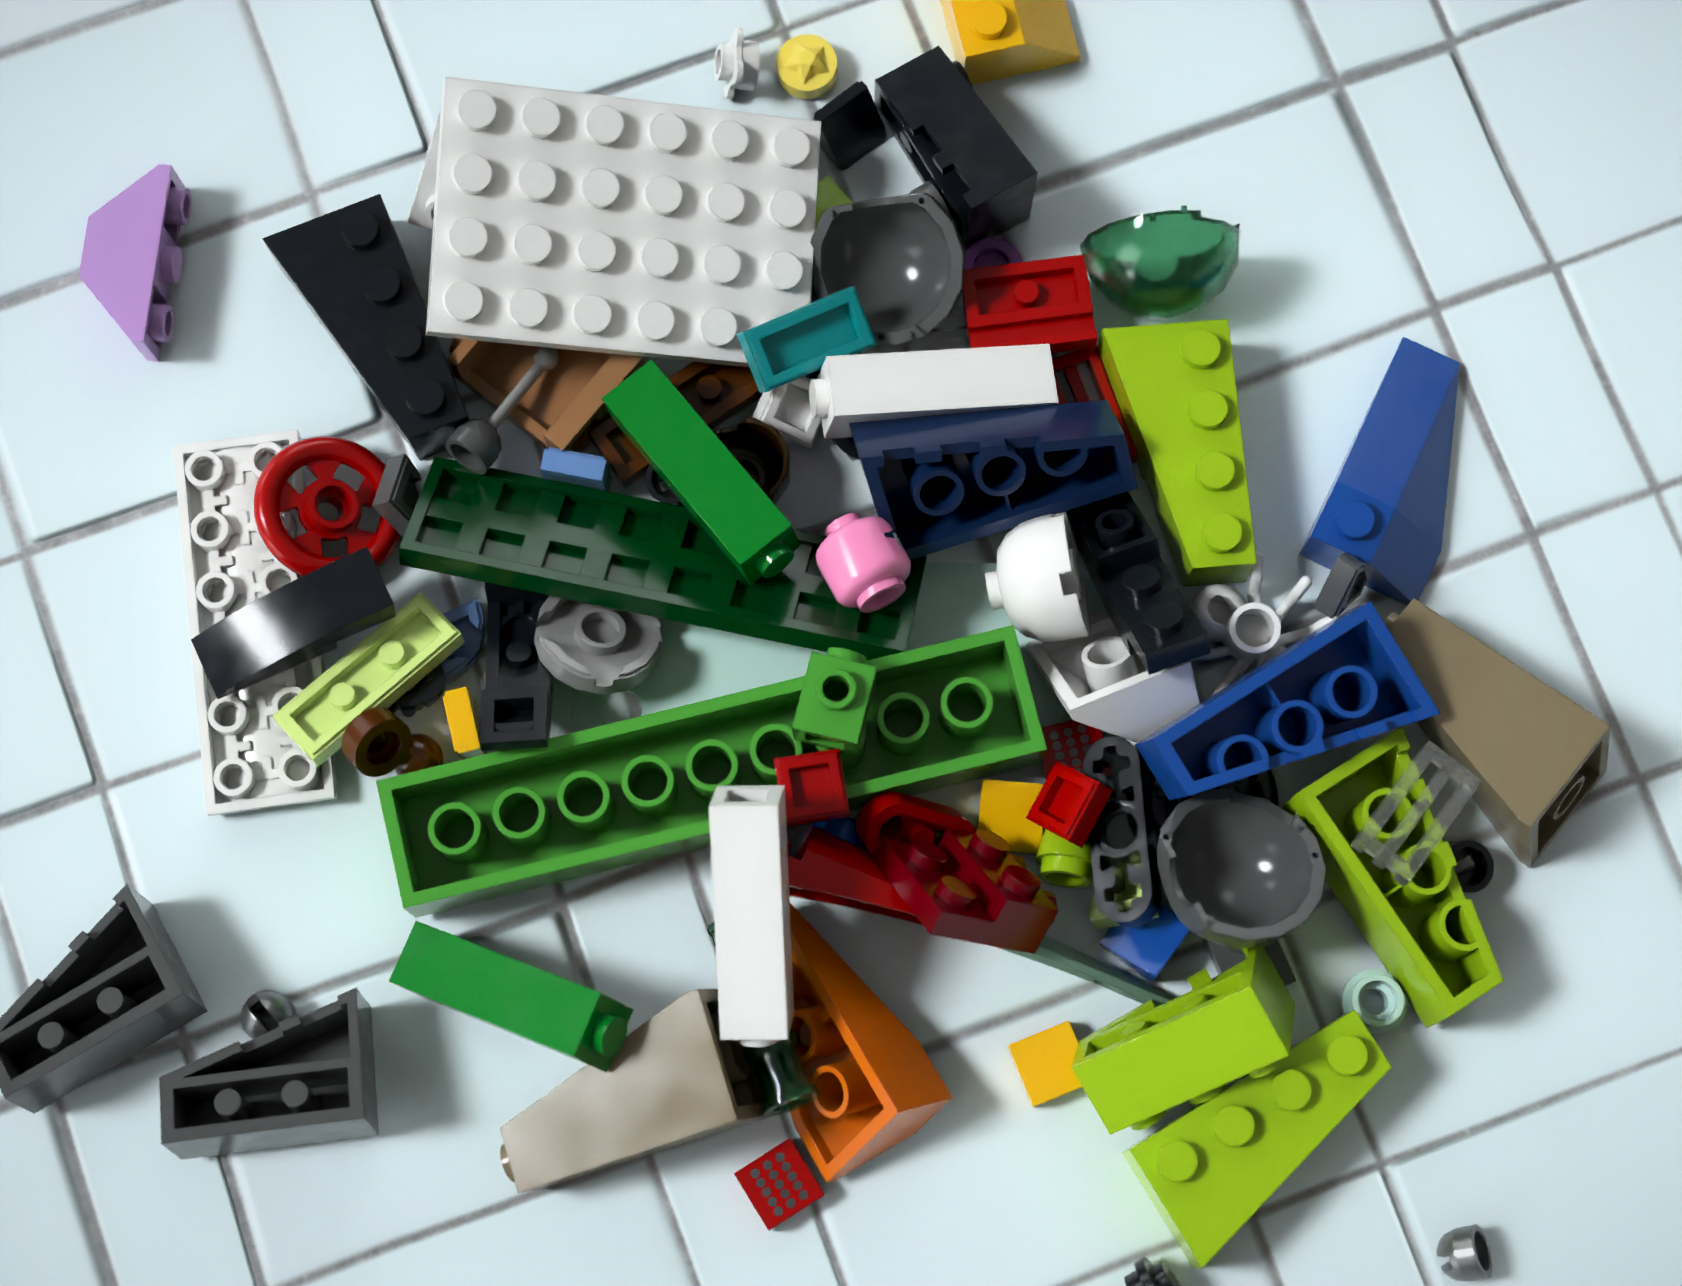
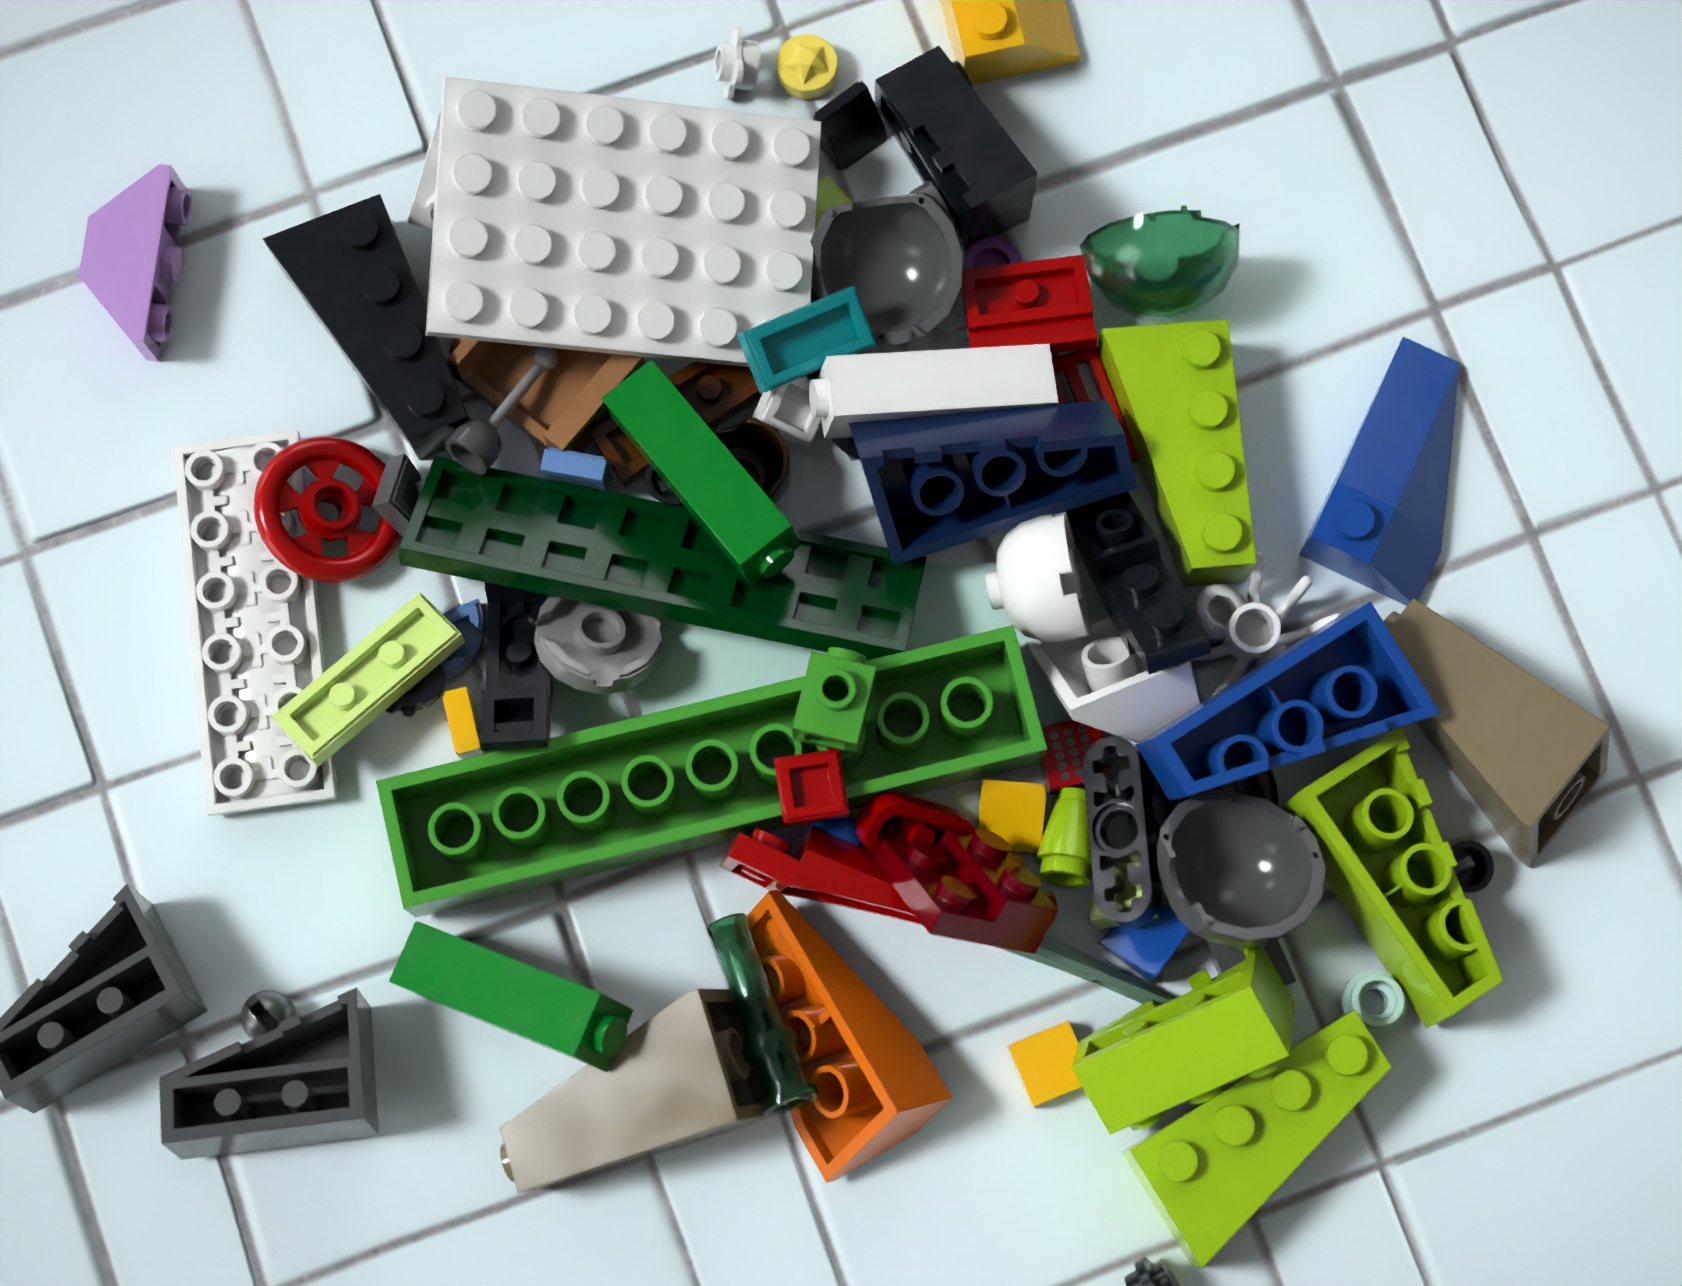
(294, 623): black slope -> none
(382, 743): reddish brown plate -> none
(752, 913): white brick -> none
(779, 1184): red tile -> none
(863, 562): bright pink head -> none
(1069, 804): red tile -> none
(1342, 585): dark grey tile -> none
(1385, 854): clear tile -> none
(1467, 1253): flat silver hinge -> none

